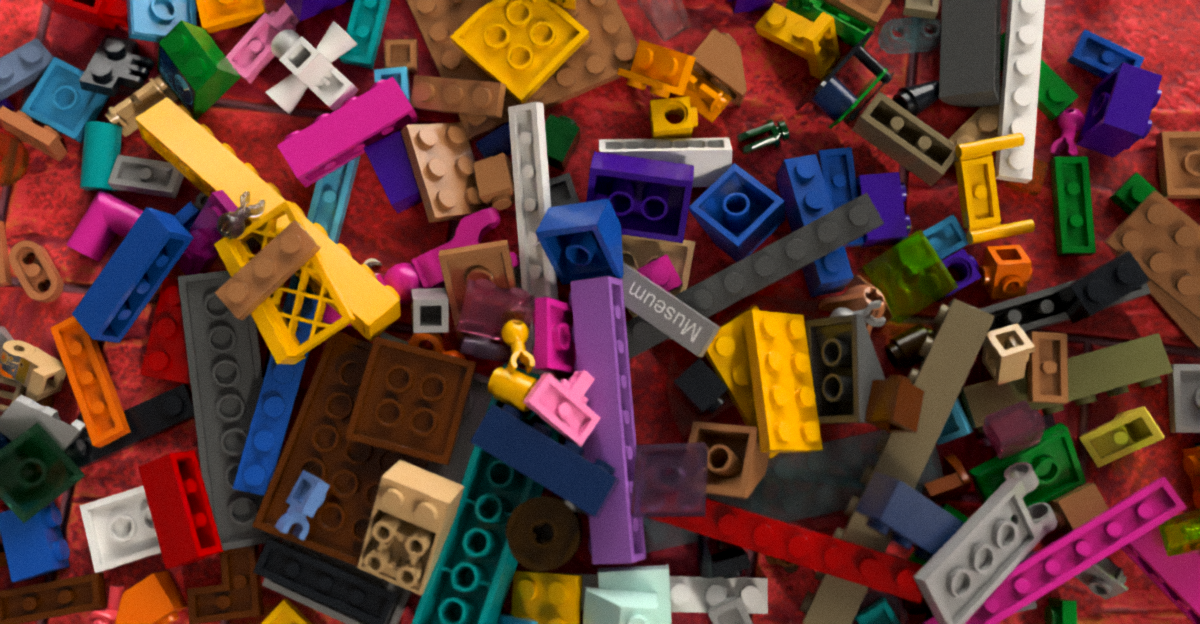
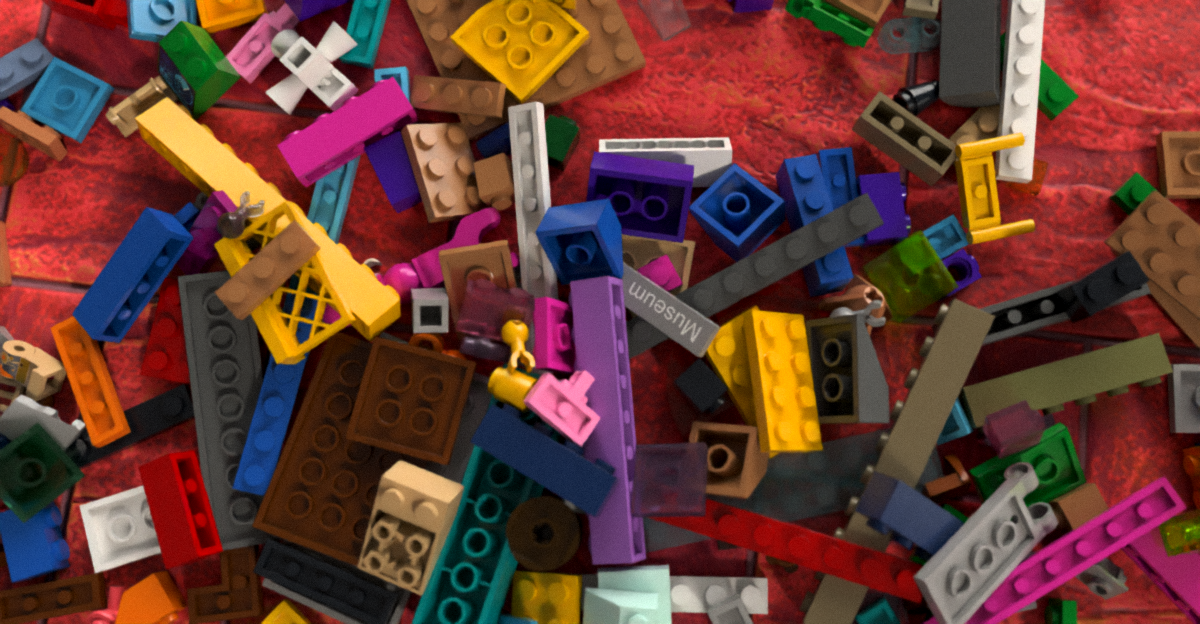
(36, 275): nougat plate -> none
(99, 154): teal brick -> none
(101, 223): dark pink brick -> none
(116, 65): black hinge -> none
(145, 177): light grey plate -> none
(304, 500): medium blue plate -> none
(401, 54): medium nougat tile -> none
(562, 191): dark grey plate -> none
(660, 68): light orange bracket -> none
(680, 106): yellow brick -> none
(705, 96): light orange hinge -> none
(721, 64): medium nougat slope -> none
(725, 563): black plate -> none
(774, 133): dark green arm -> none
(806, 38): yellow bracket -> none
(835, 97): piece -> none
(894, 405): reddish brown brick -> none
(905, 347): dark brown brick -> none
(1006, 271): orange brick -> none
(1006, 353): tan brick -> none
(1048, 368): medium nougat plate -> none
(1070, 122): dark pink arm -> none
(1072, 206): green plate -> none
(1100, 55): blue plate -> none
(1120, 110): dark purple brick -> none
(1121, 436): light yellow slope -> none

